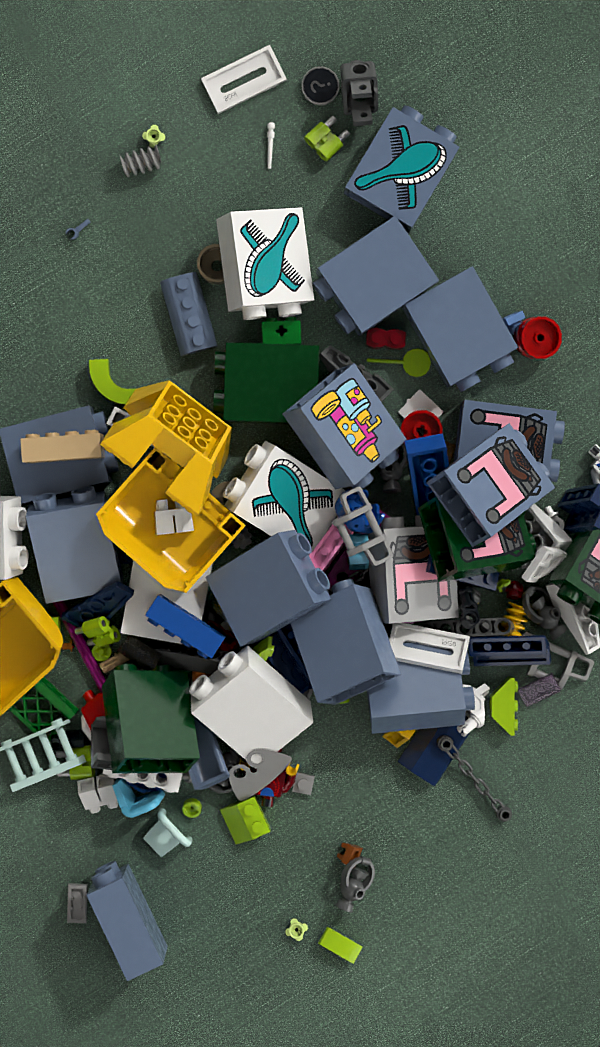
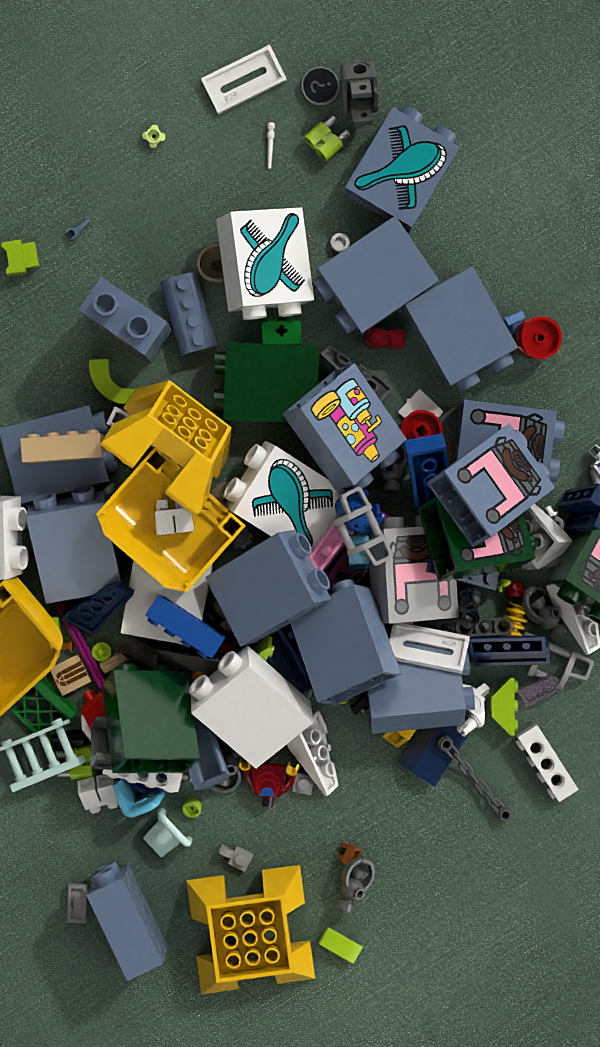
(20, 257): none -> lime piece
(70, 675): none -> piece
(100, 631): lime piece -> none
(126, 319): none -> sand blue brick
(141, 161): light grey piece -> none
(238, 857): none -> light grey plate
(245, 820): lime slope -> none
(269, 910): none -> yellow slope
(271, 766): light grey piece -> none
(298, 935): yellowish green plate -> none
(313, 754): none -> white wedge
(339, 242): none -> white tile
(361, 705): none -> black plate
(415, 362): lime piece -> none
(545, 561): white plate -> none
(565, 786): none -> white brick

